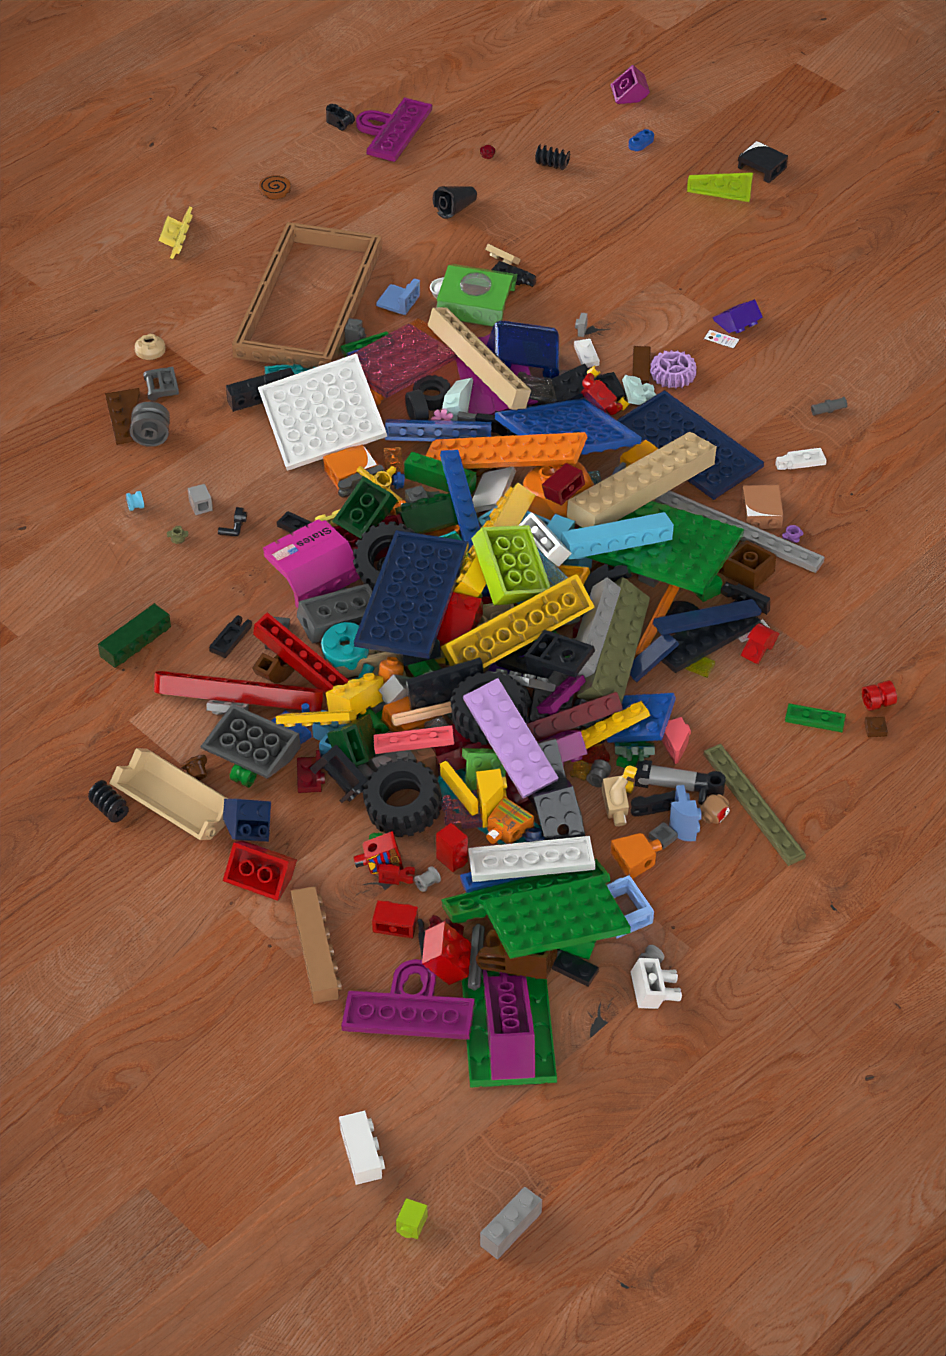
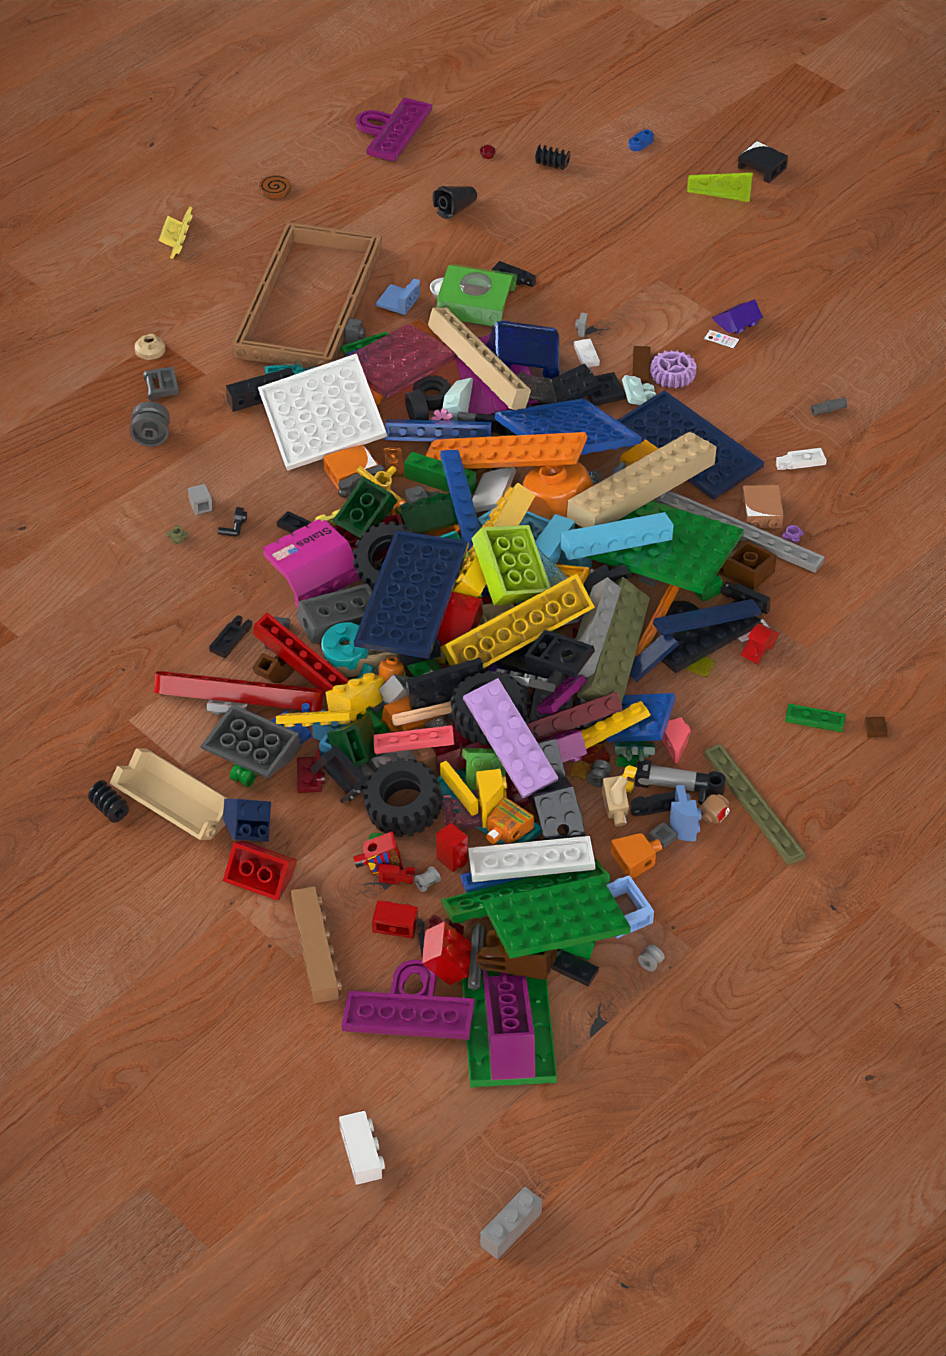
(120, 408): reddish brown wing -> none
(134, 635): dark green brick -> none
(135, 500): medium azure wheel -> none
(196, 766): reddish brown piece -> none
(338, 116): black piece -> none
(398, 480): blue plate -> none
(411, 1219): lime brick -> none
(508, 258): tan plate -> none
(533, 834): dark blue plate -> none
(546, 540): white brick -> none
(563, 484): dark red brick -> none
(599, 395): red torso -> none
(630, 86): magenta slope -> none
(649, 983): white brick -> none
(882, 694): red wheel -> none

